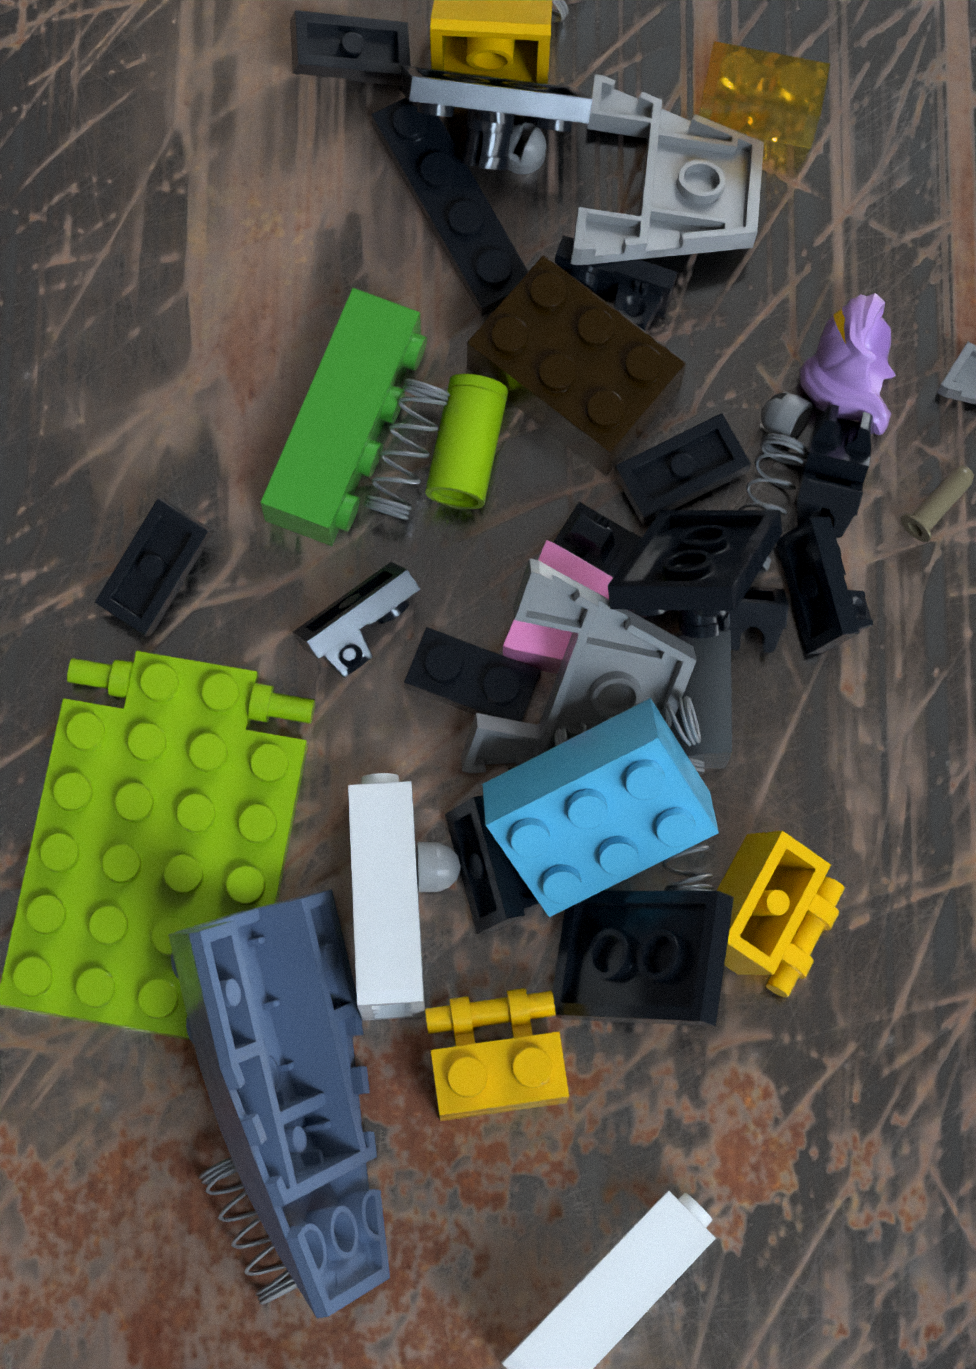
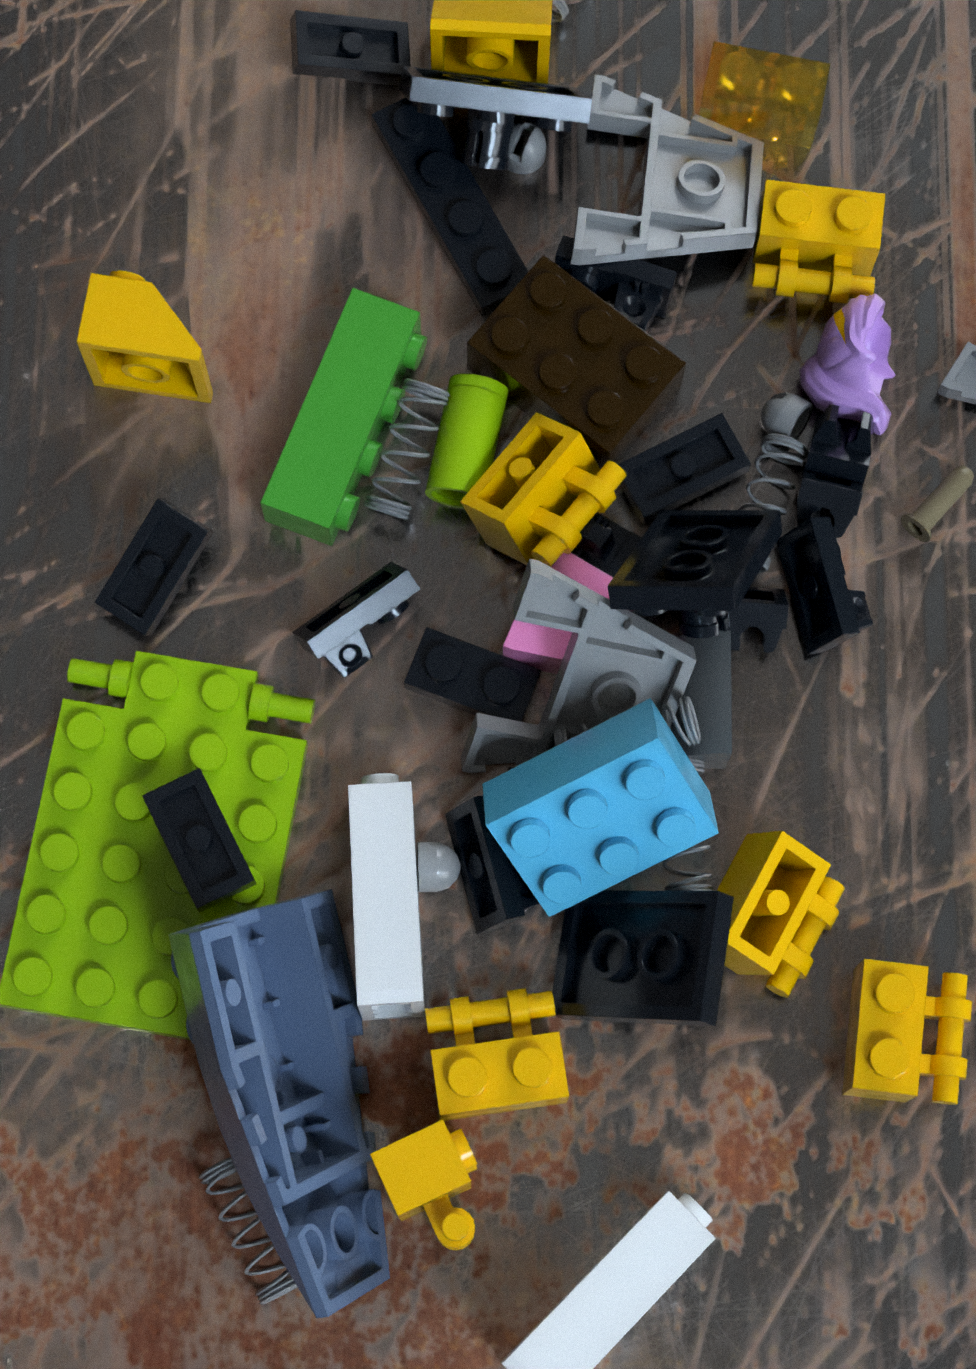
(138, 341): none -> yellow slope
(199, 840): none -> black plate
(424, 1175): none -> yellow brick
(541, 492): none -> yellow brick
(817, 240): none -> yellow brick
(888, 1027): none -> yellow brick

